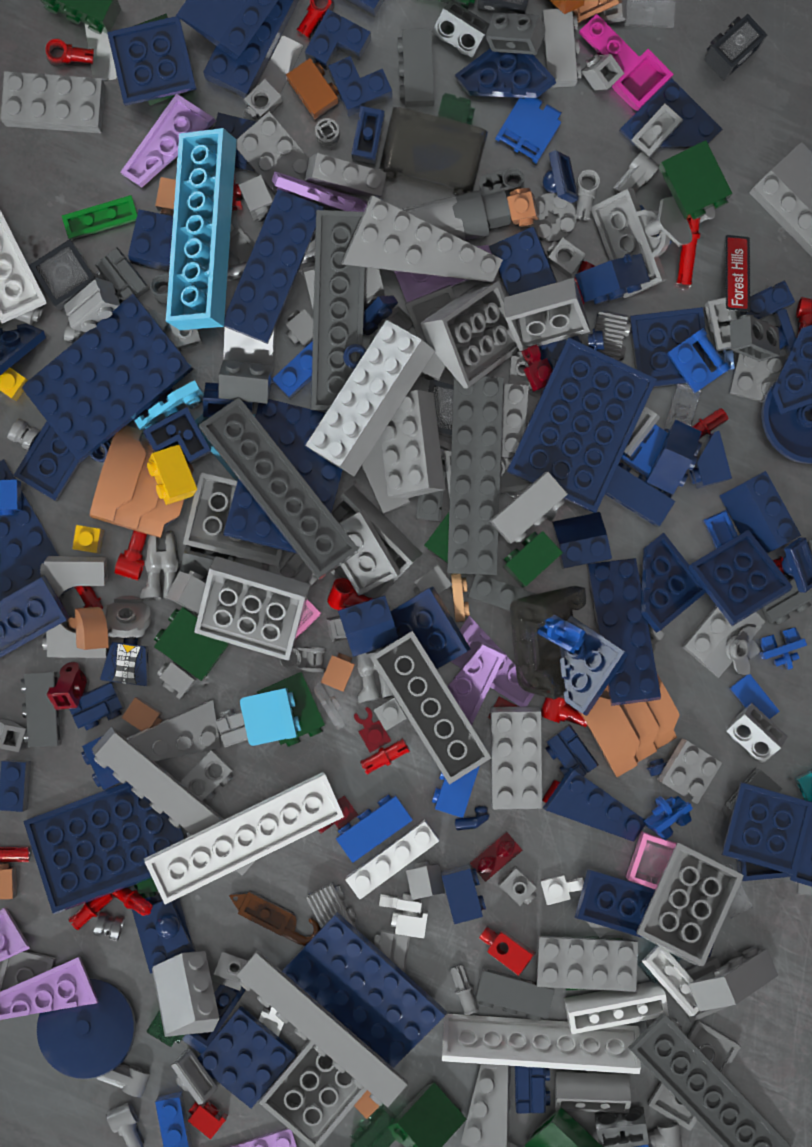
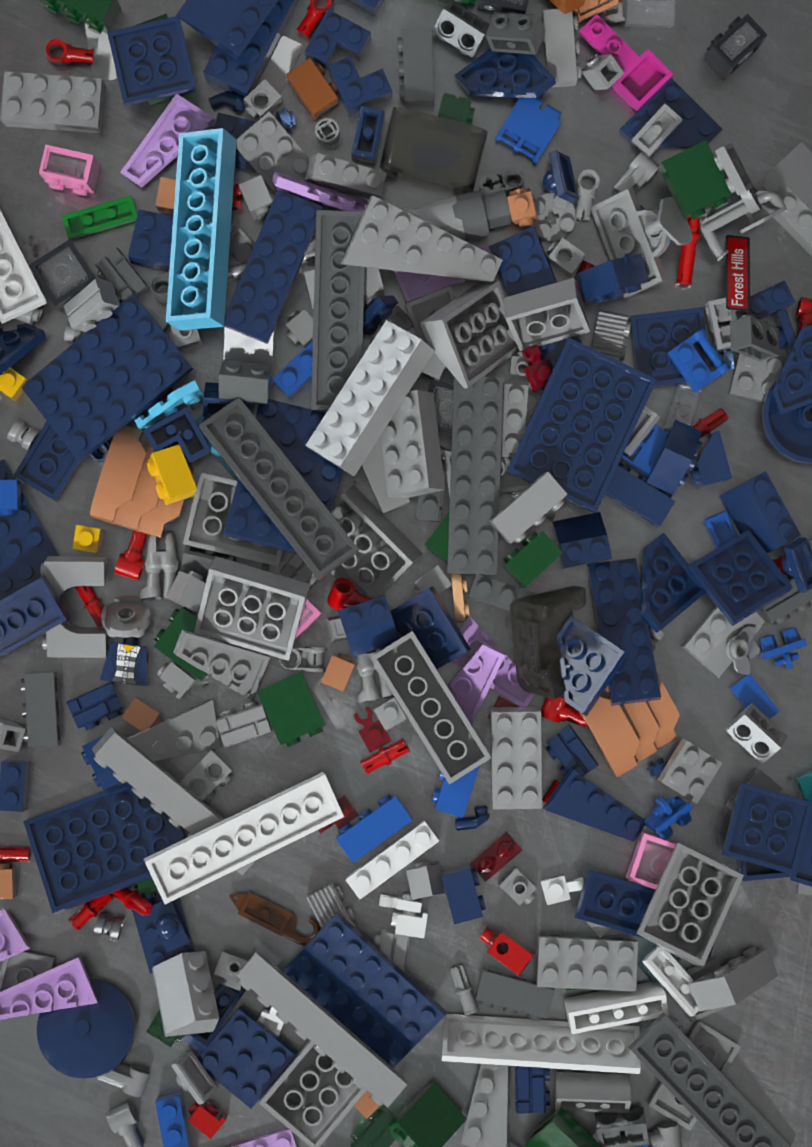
(68, 688): dark red leg -> none
(70, 170): none -> bright pink piece
(90, 628): nougat brick -> none
(228, 98): none -> dark blue arm
(228, 663): none -> light grey wing
(269, 717): medium azure bracket -> none
(286, 119): none -> medium blue plate
(347, 354): dark blue plate -> none
(373, 561): light grey plate -> none
(562, 633): blue hips -> none
(596, 340): dark blue plate -> none
(750, 204): none -> light grey plate

